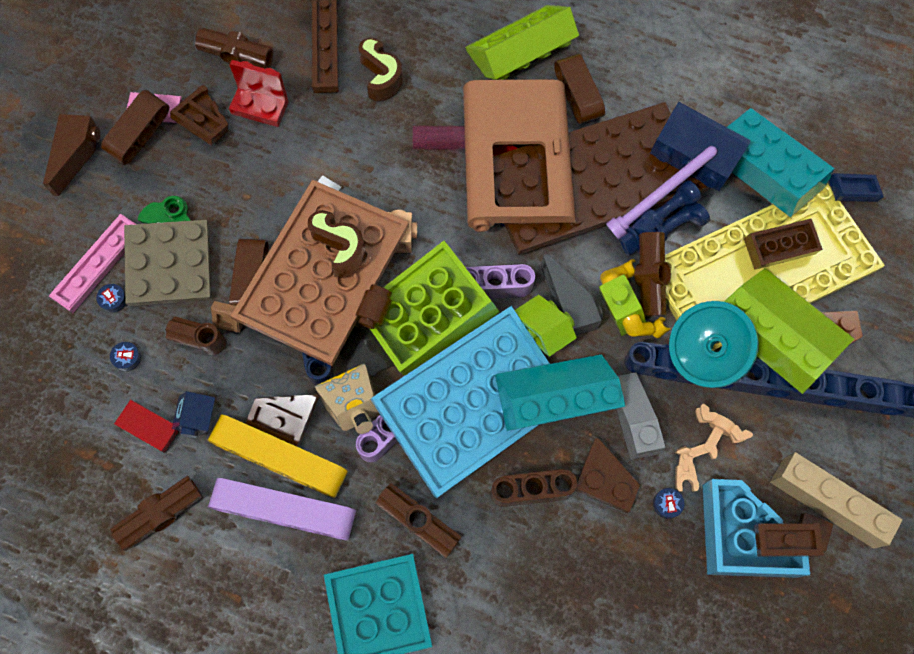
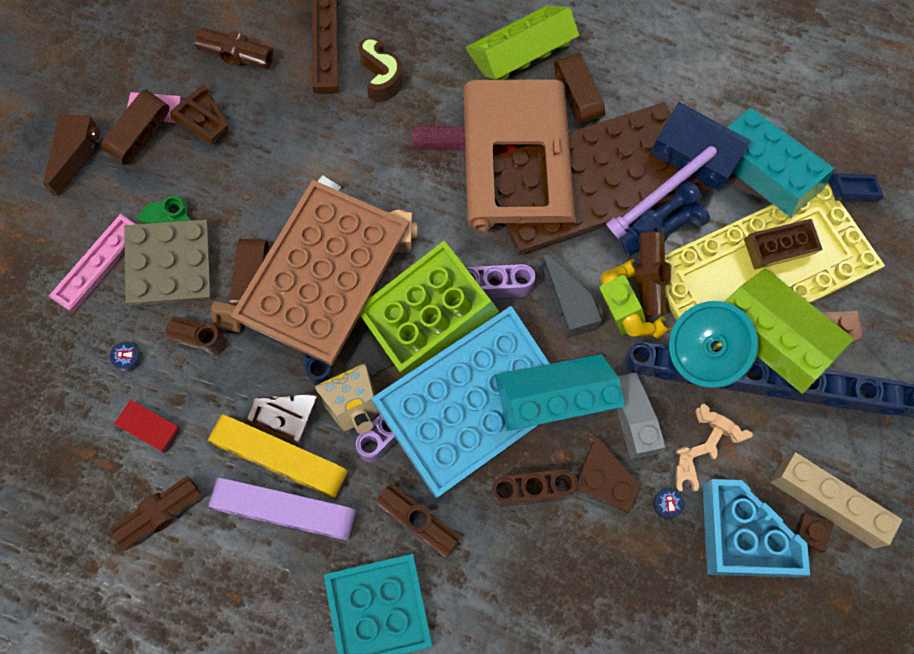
(111, 298): dark blue tile -> none
(193, 414): dark blue brick -> none
(259, 93): red bracket -> none
(340, 236): reddish brown animal -> none
(374, 306): reddish brown brick -> none
(547, 324): lime brick -> none
(788, 540): reddish brown plate -> none

